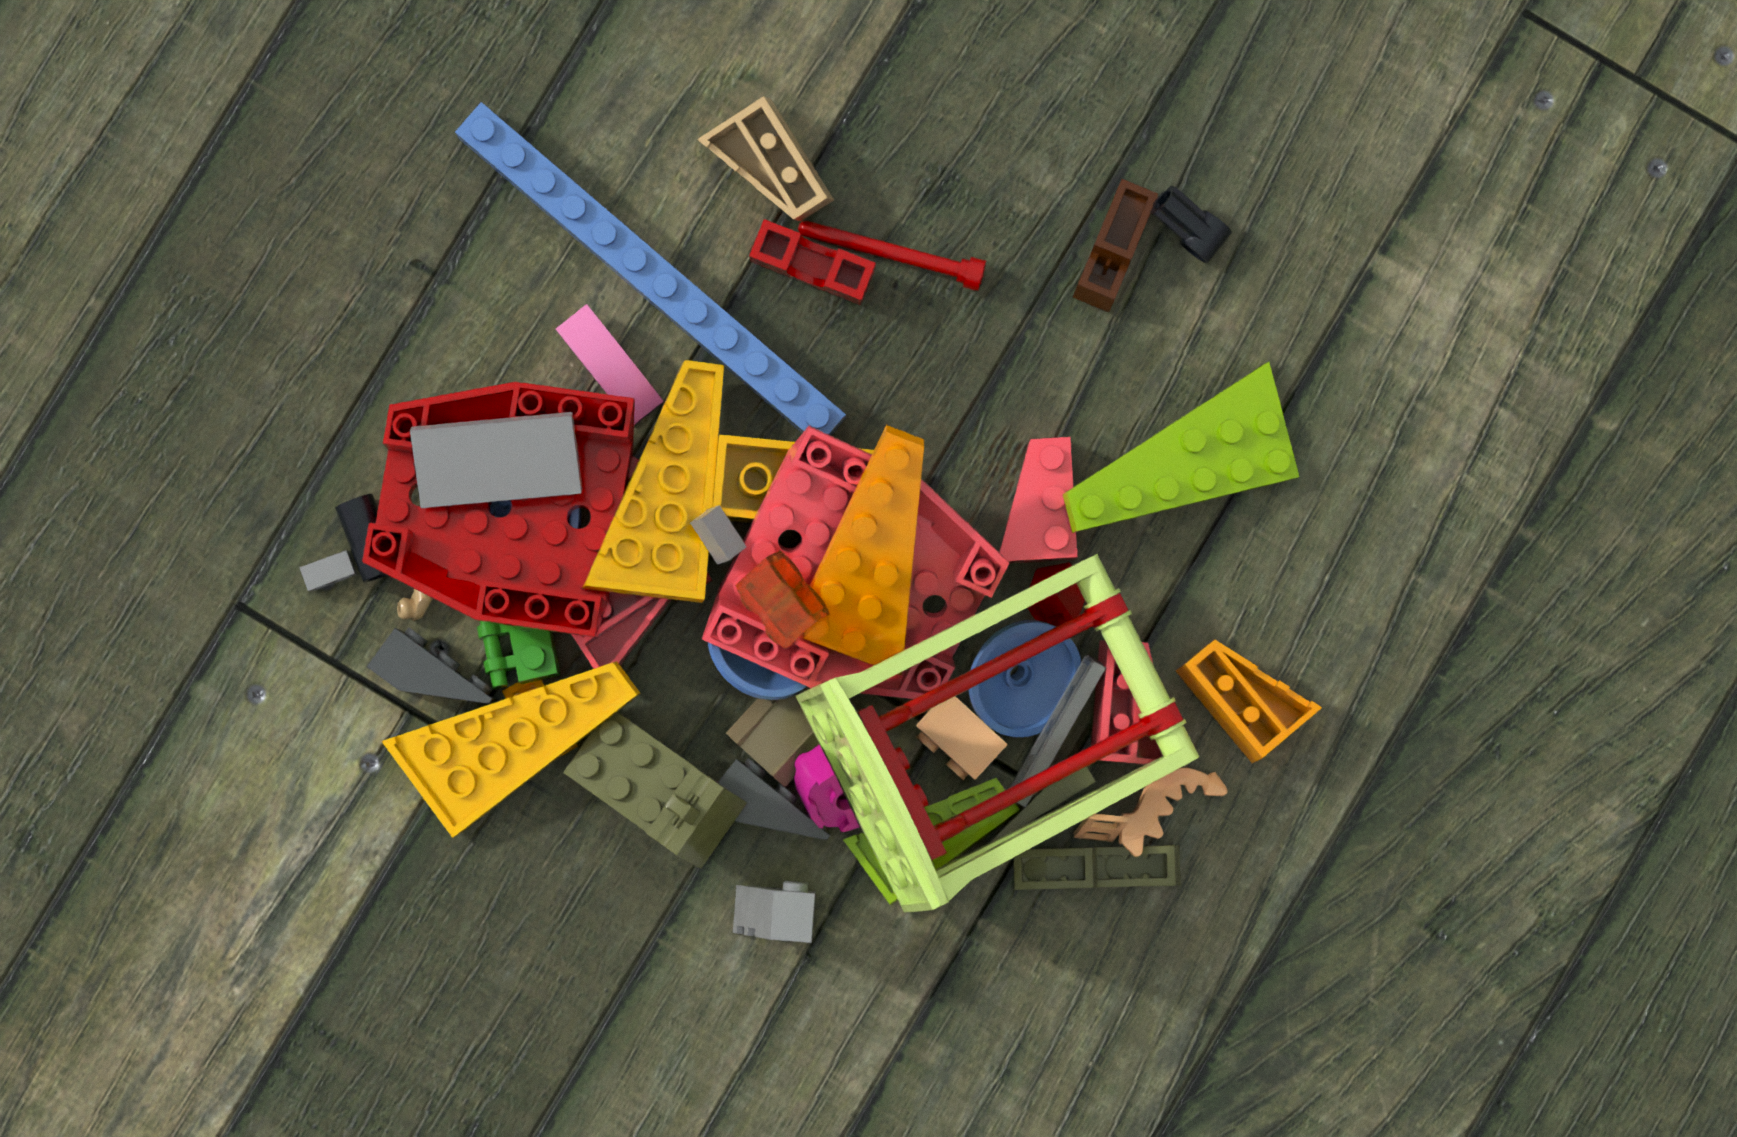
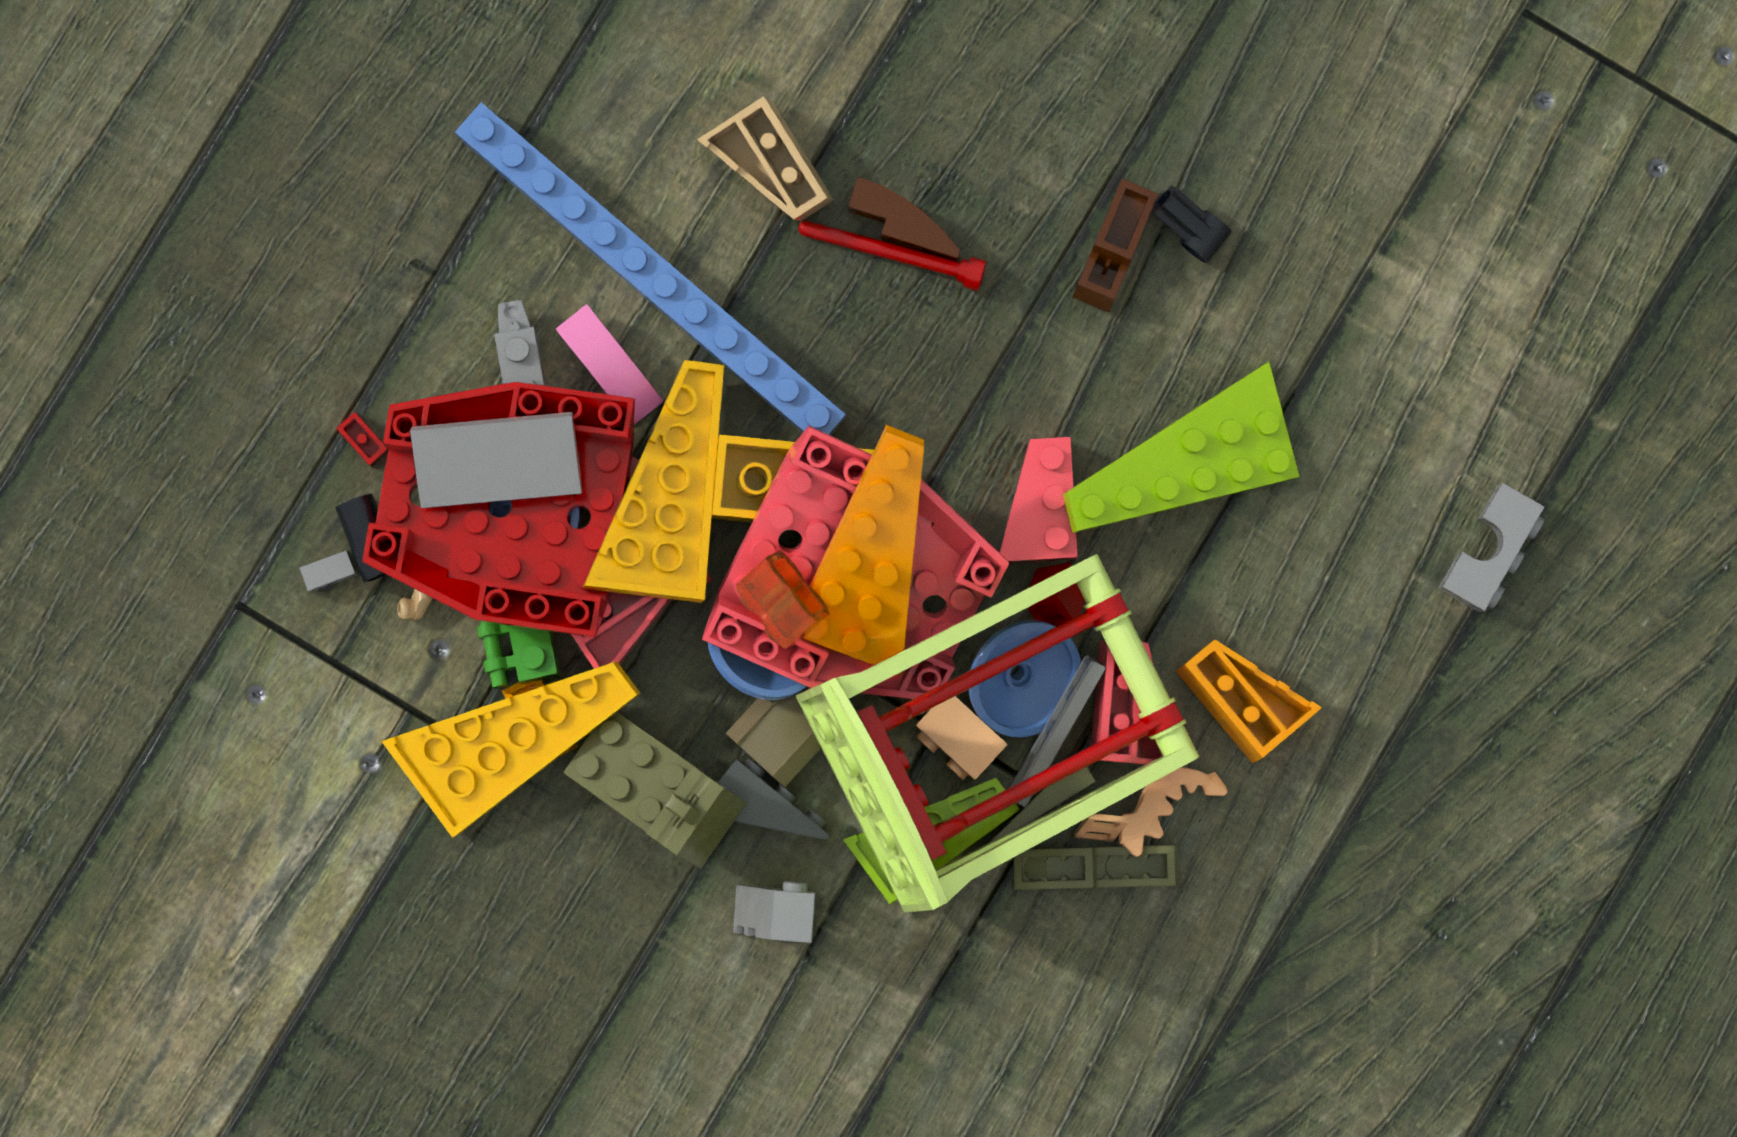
(363, 439): none -> red piece
(416, 670): dark grey slope -> none
(518, 346): none -> light grey hinge
(718, 534): light grey piece -> none
(812, 263): red arch -> none
(822, 792): dark pink cylinder -> none
(903, 221): none -> reddish brown slope
(1513, 520): none -> light grey arch

